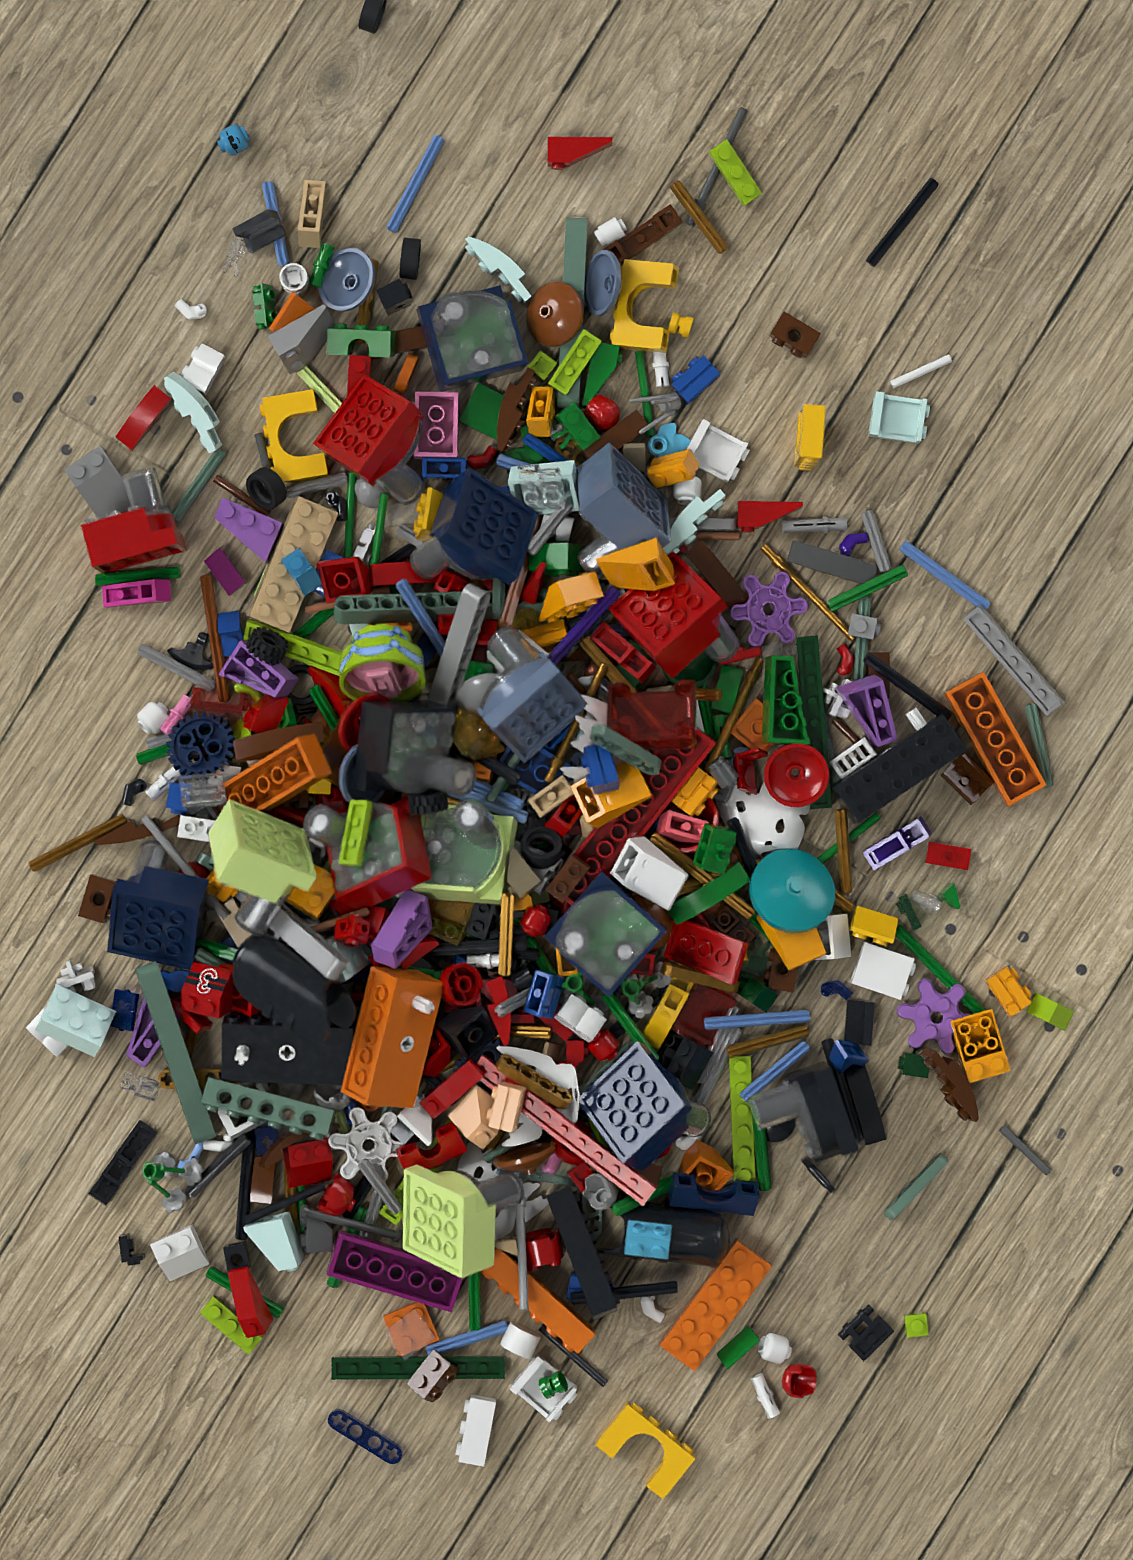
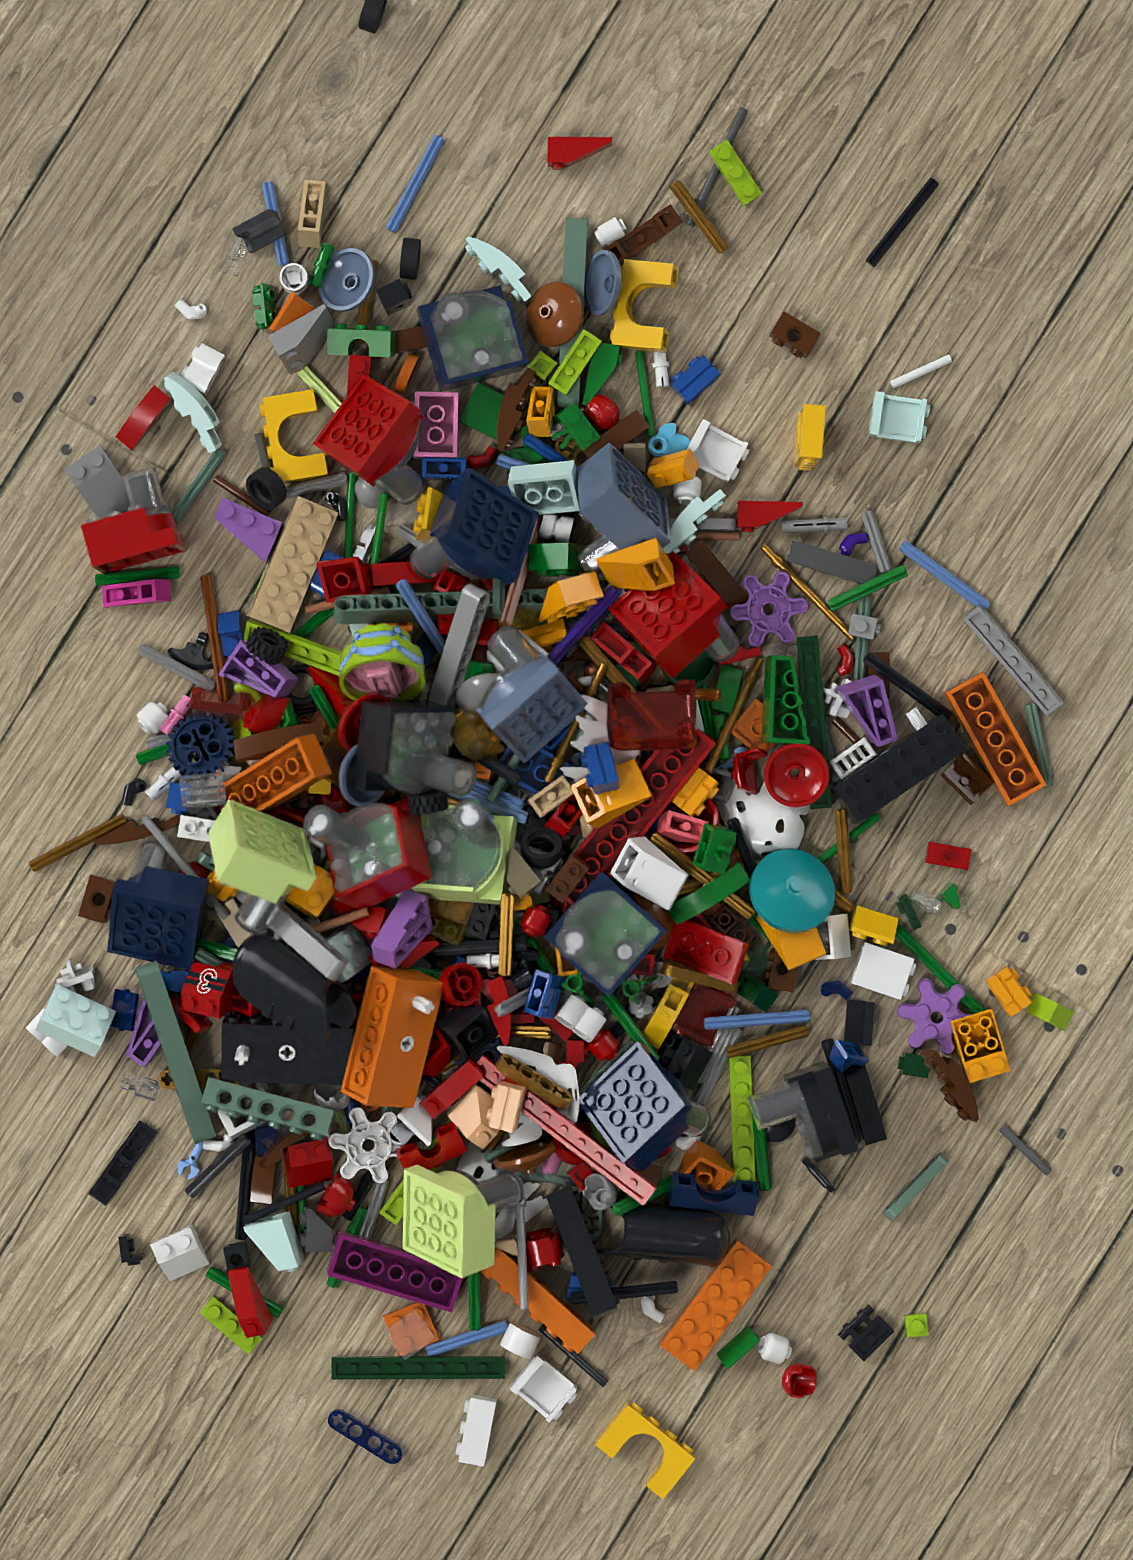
(163, 1166): light grey plant -> none
(224, 571): magenta slope -> none
(233, 139): dark azure head -> none
(301, 571): dark azure slope -> none
(352, 930): red brick -> none
(355, 833): lime plate -> none
(380, 1186): light grey axle -> none
(395, 1235): dark grey bar -> none
(433, 1376): bracket -> none
(534, 585): red slope -> none
(542, 487): clear slope -> none
(547, 529): light grey axle -> none
(554, 1384): green wheel -> none
(625, 749): sand green beam -> none
(648, 1239): medium azure bracket -> none
(665, 402): light grey plant -> none
(680, 325): yellow wheel -> none
(723, 772): dark grey brick -> none
(765, 1395): white pin -> none
(775, 1071): medium blue axle -> none
(897, 843): slope -> none

